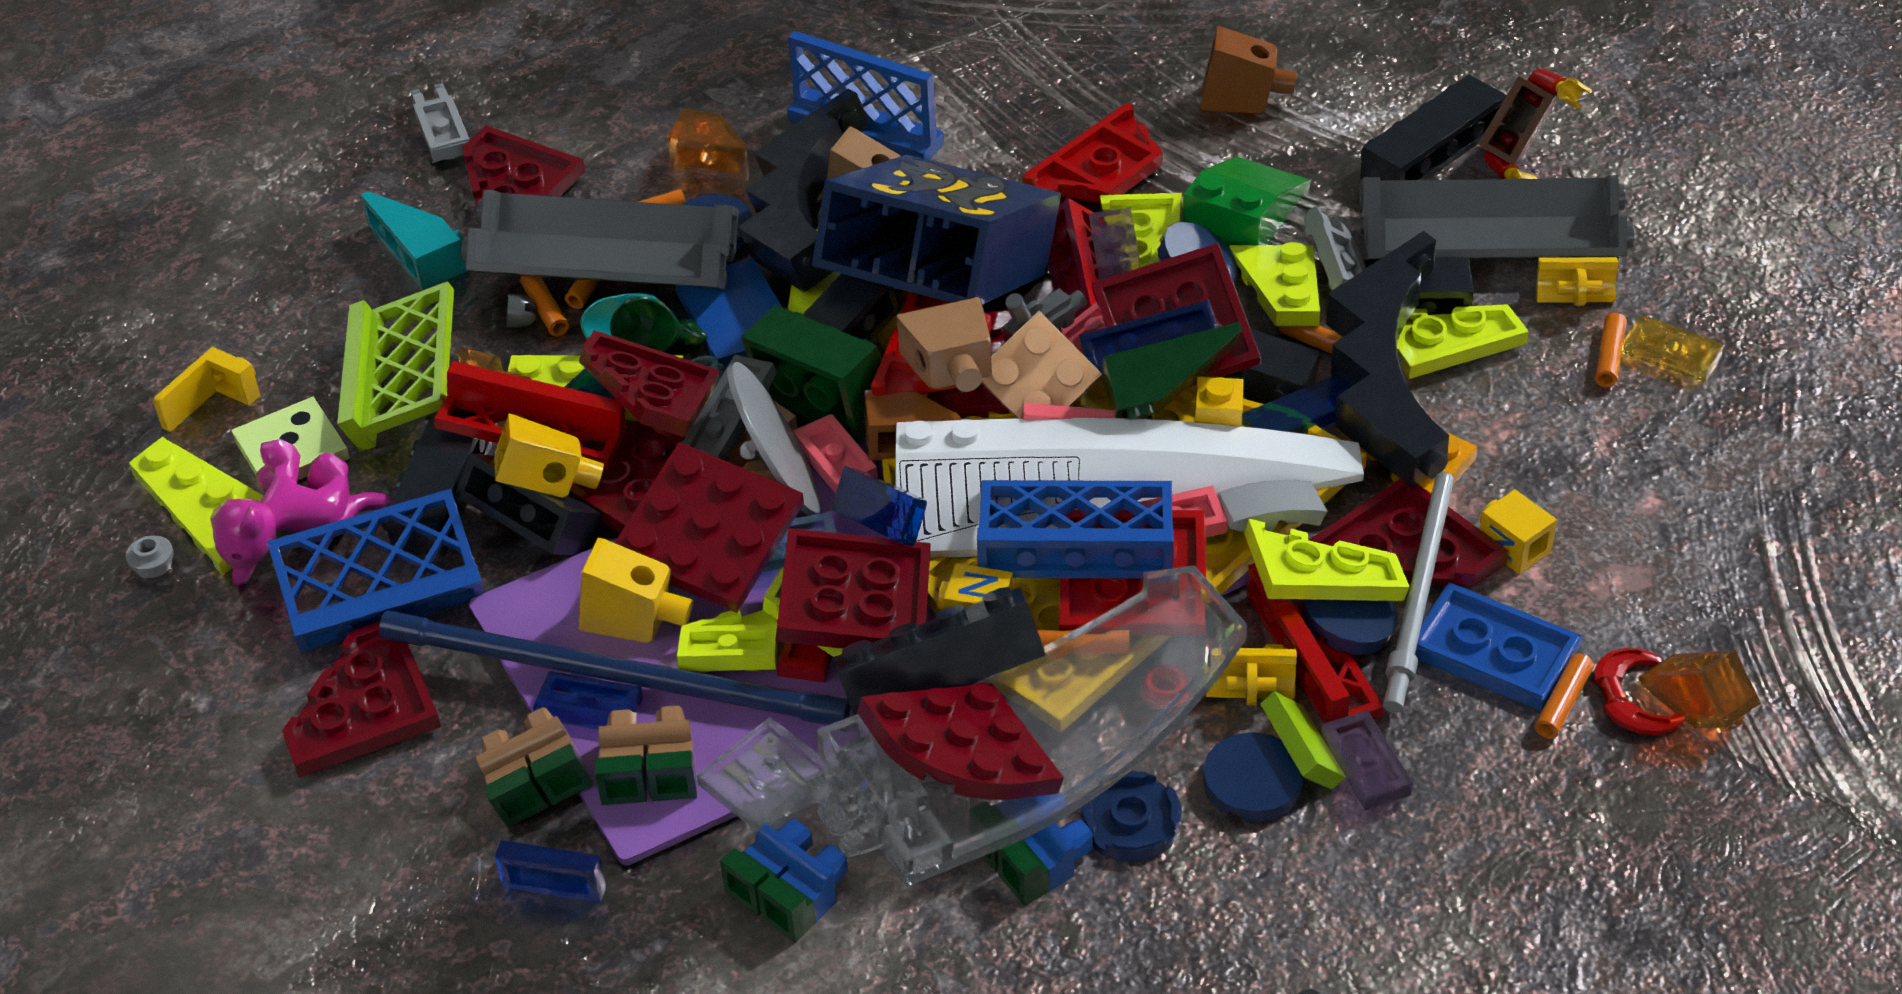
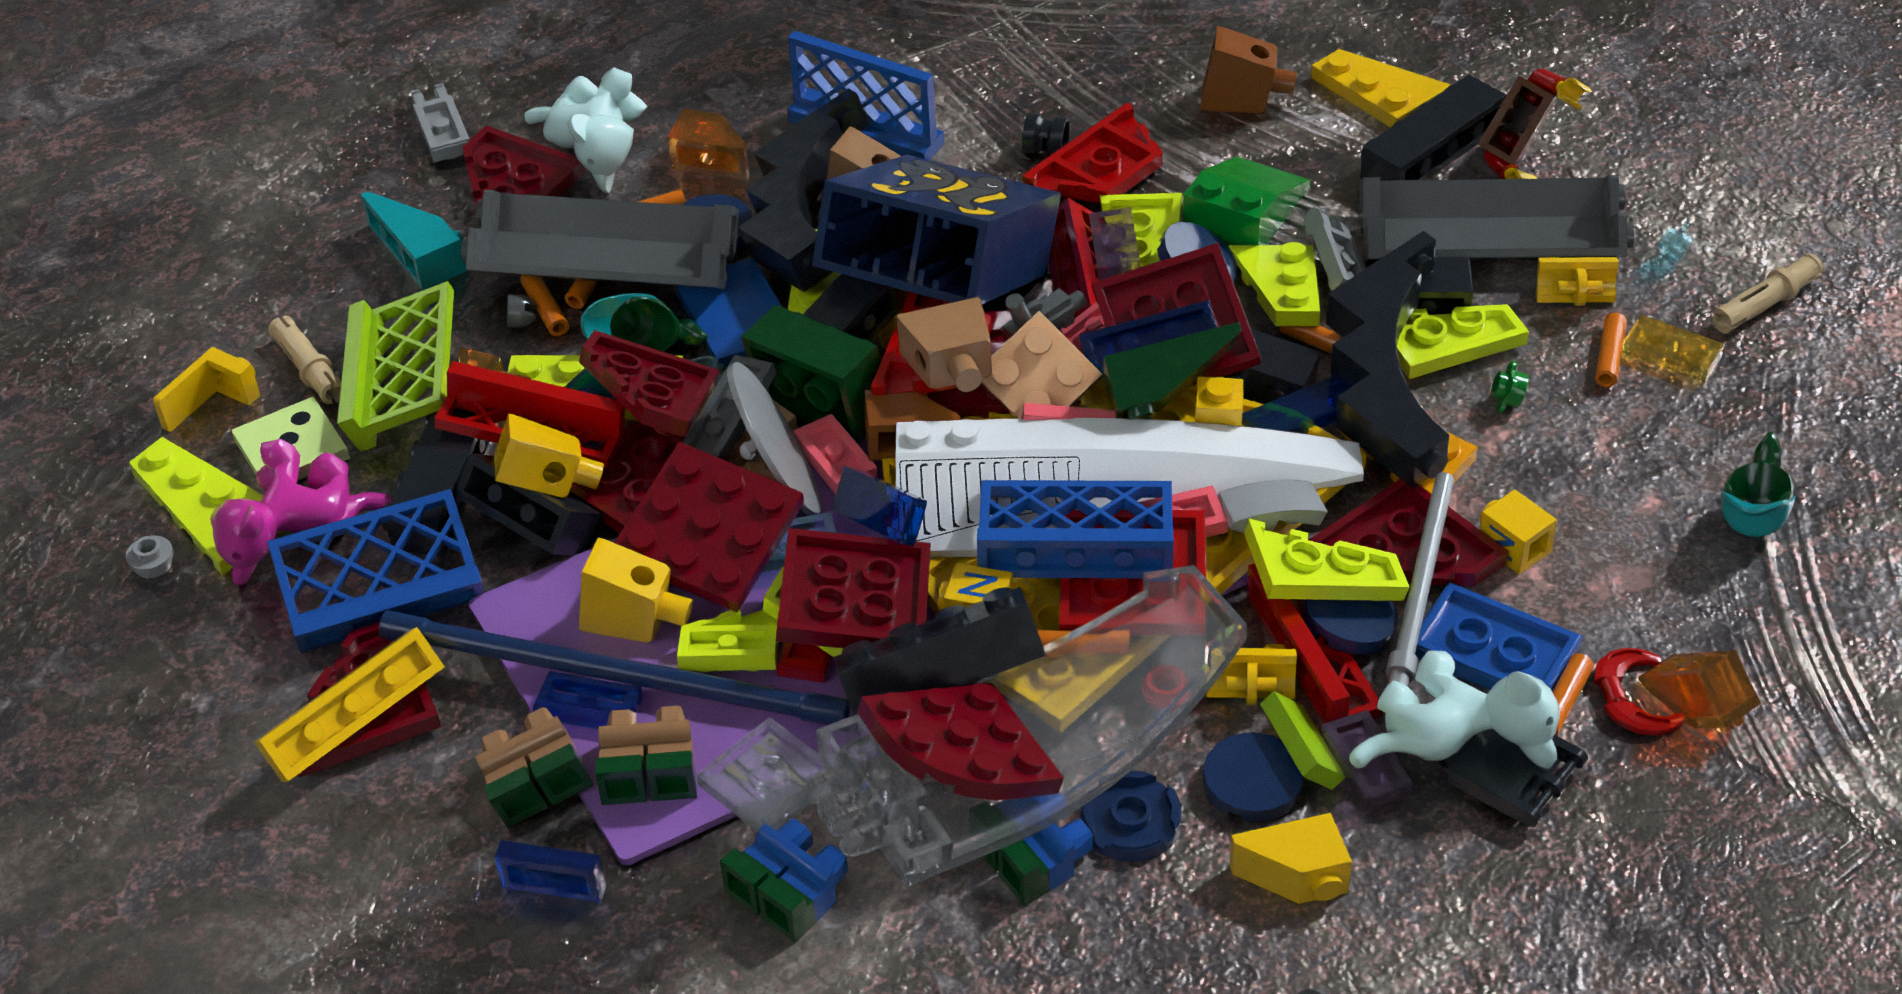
(313, 368): none -> tan pin
(349, 705): none -> yellow plate
(593, 123): none -> light aqua animal
(1044, 134): none -> black wheel
(1294, 859): none -> yellow slope
(1374, 86): none -> yellow wing
(1506, 778): none -> black plate
(1509, 387): none -> green plate
(1515, 707): none -> light aqua animal
(1674, 244): none -> clear light blue plate
(1760, 493): none -> hair
(1780, 285): none -> tan pin

